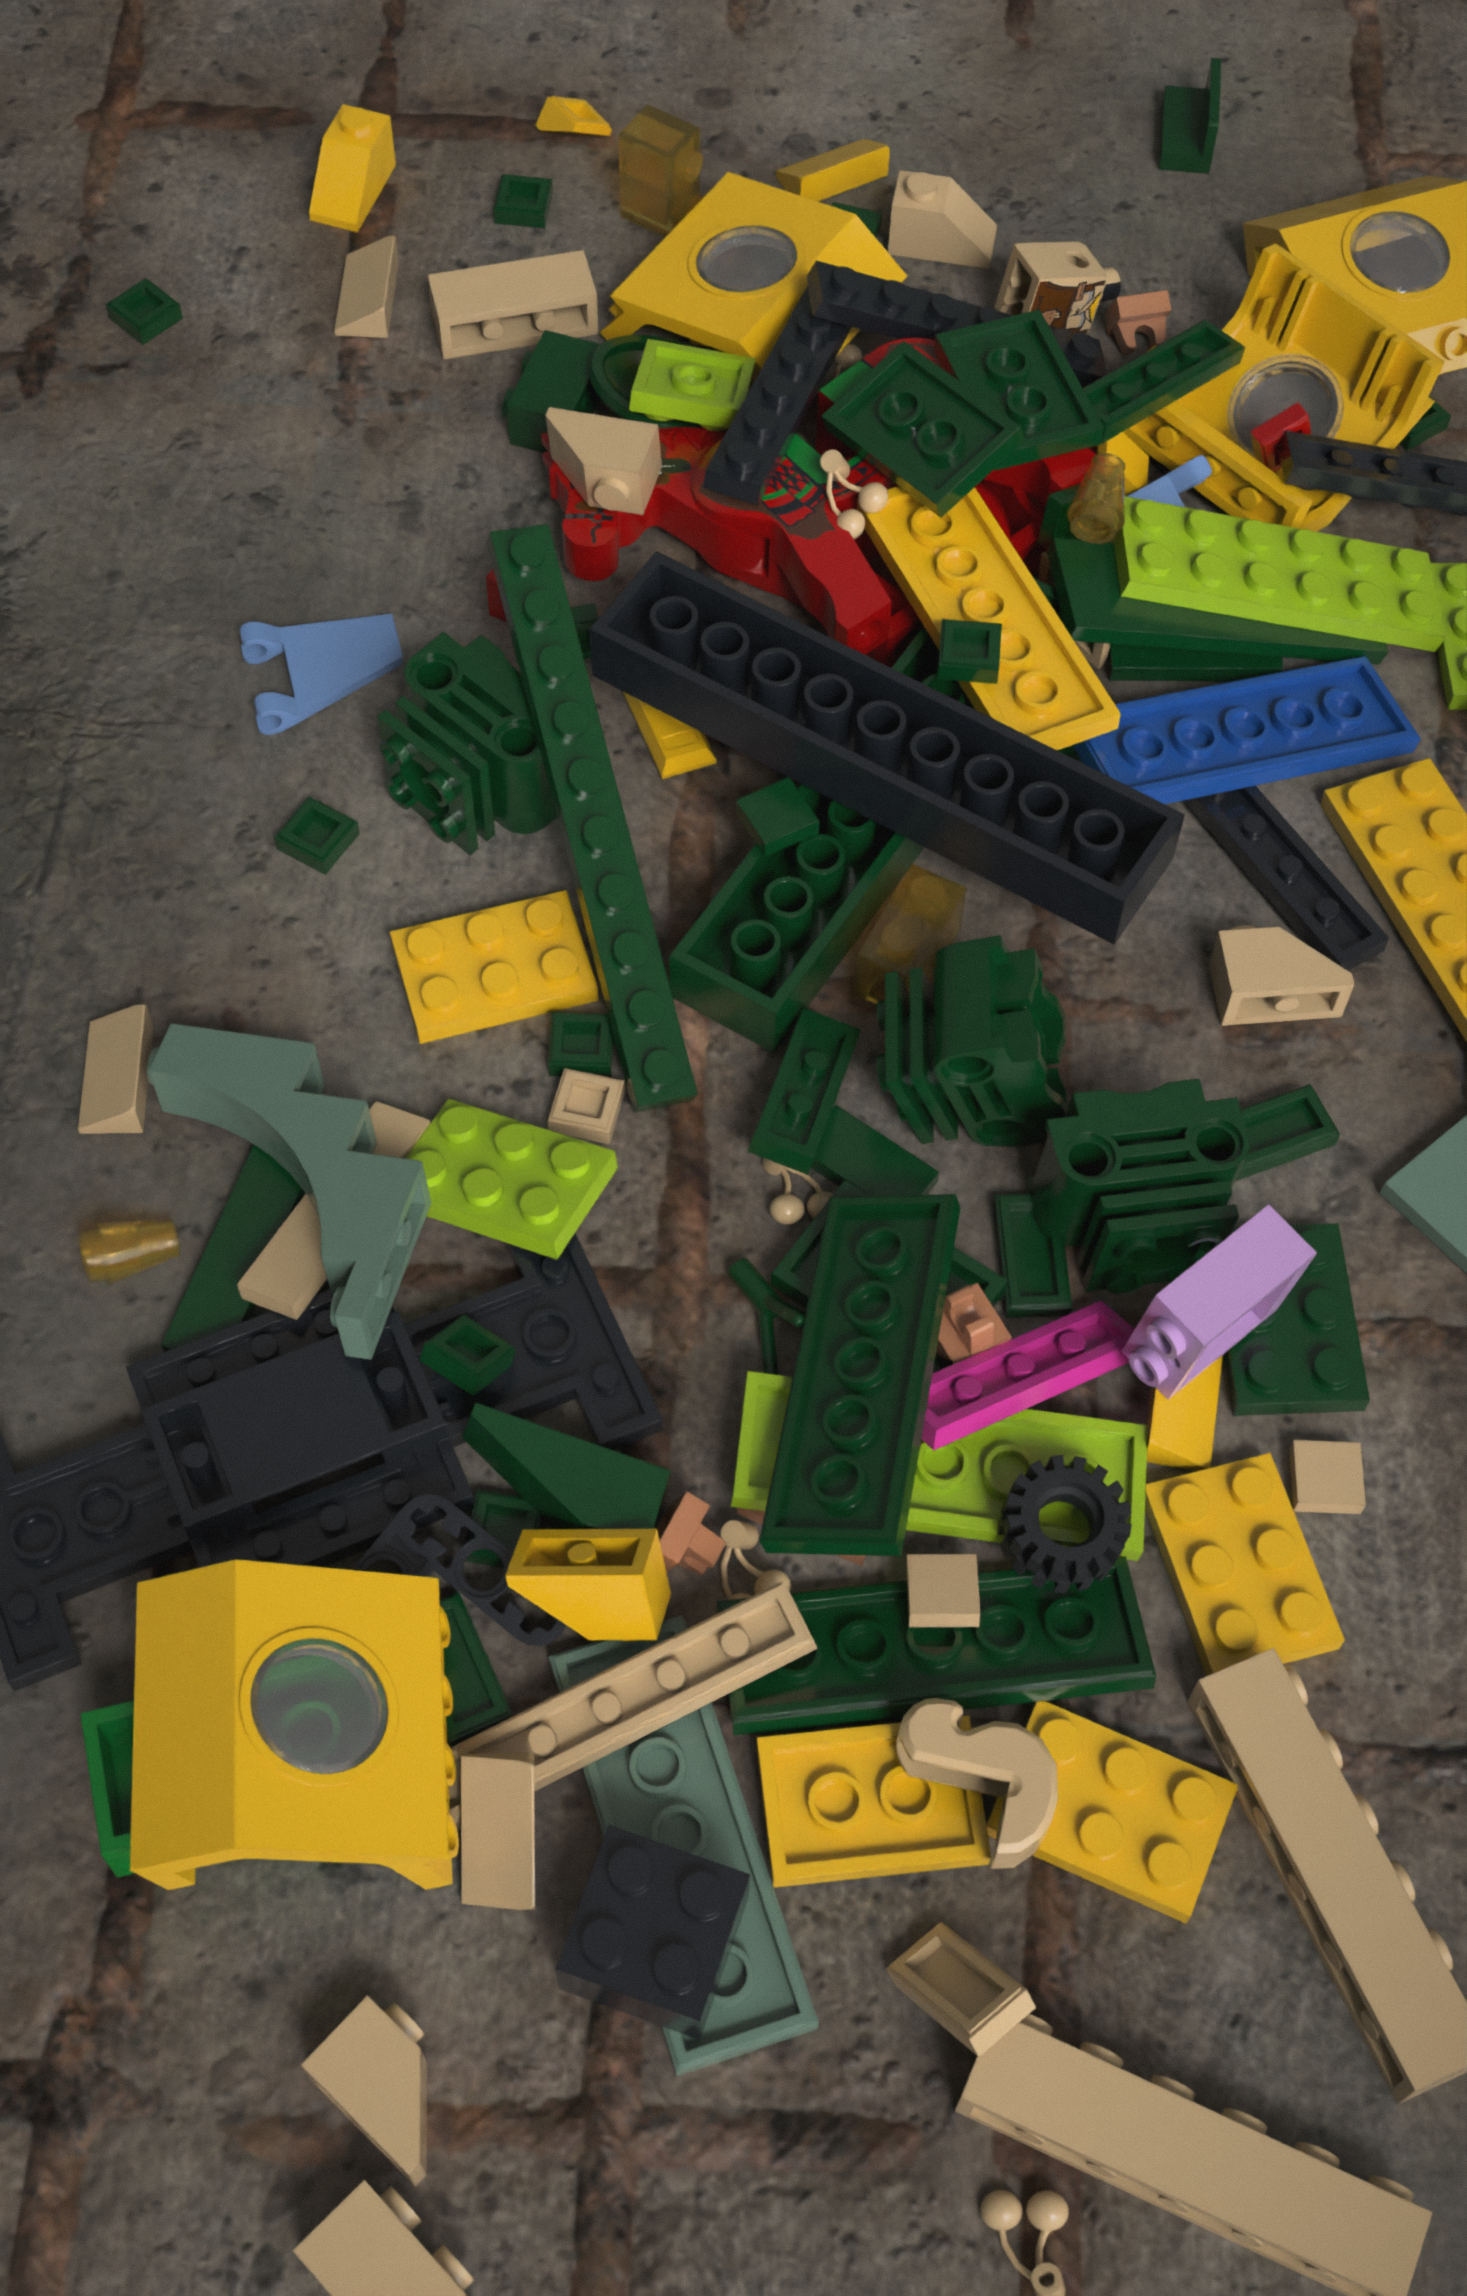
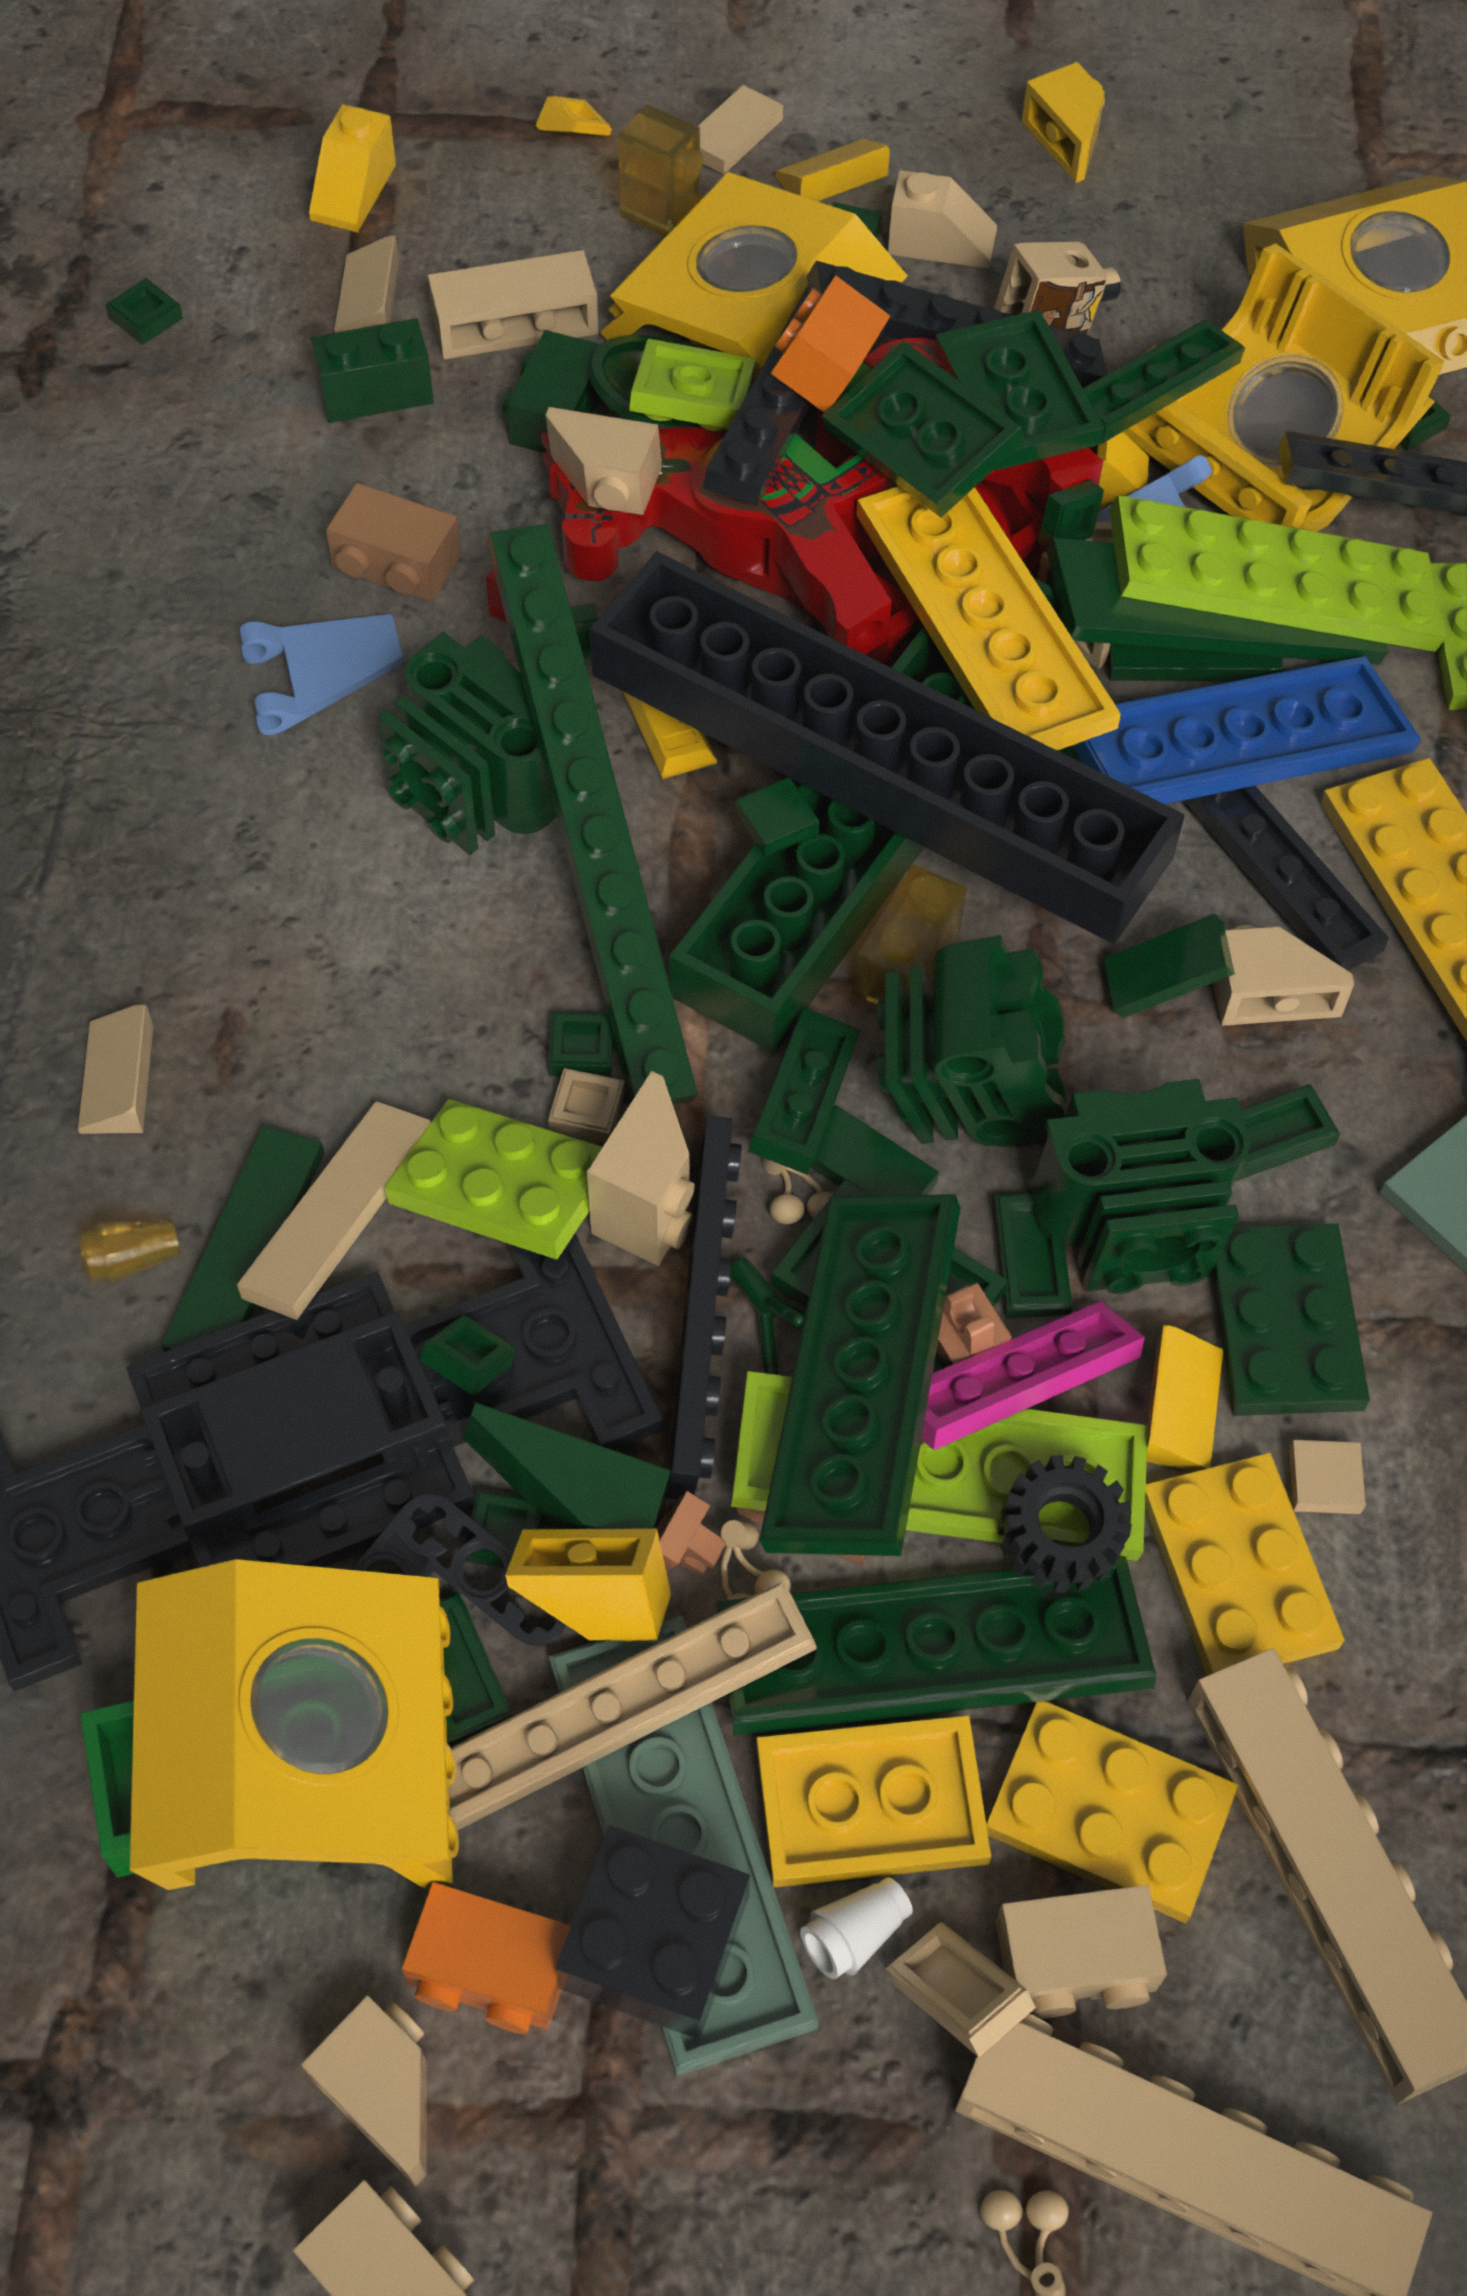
(273, 1098): sand green arch -> none
(317, 835): dark green tile -> none
(372, 370): none -> dark green brick
(394, 542): none -> medium nougat brick
(486, 1959): none -> orange brick
(493, 966): yellow plate -> none
(498, 1830): tan slope -> none
(523, 201): dark green tile -> none
(642, 1178): none -> tan slope
(703, 1330): none -> black plate
(737, 127): none -> tan tile
(829, 344): none -> orange brick
(854, 1927): none -> white cone
(871, 497): tan piece -> none
(942, 1590): tan tile -> none
(969, 651): dark green tile -> none
(987, 1759): tan animal -> none
(1065, 116): none -> yellow slope
(1083, 1949): none -> tan piece
(1100, 501): clear yellow cone -> none
(1138, 314): nougat tile -> none
(1169, 966): none -> dark green tile
(1190, 124): dark green panel -> none
(1217, 1302): lavender window -> none
(1269, 434): red tile -> none

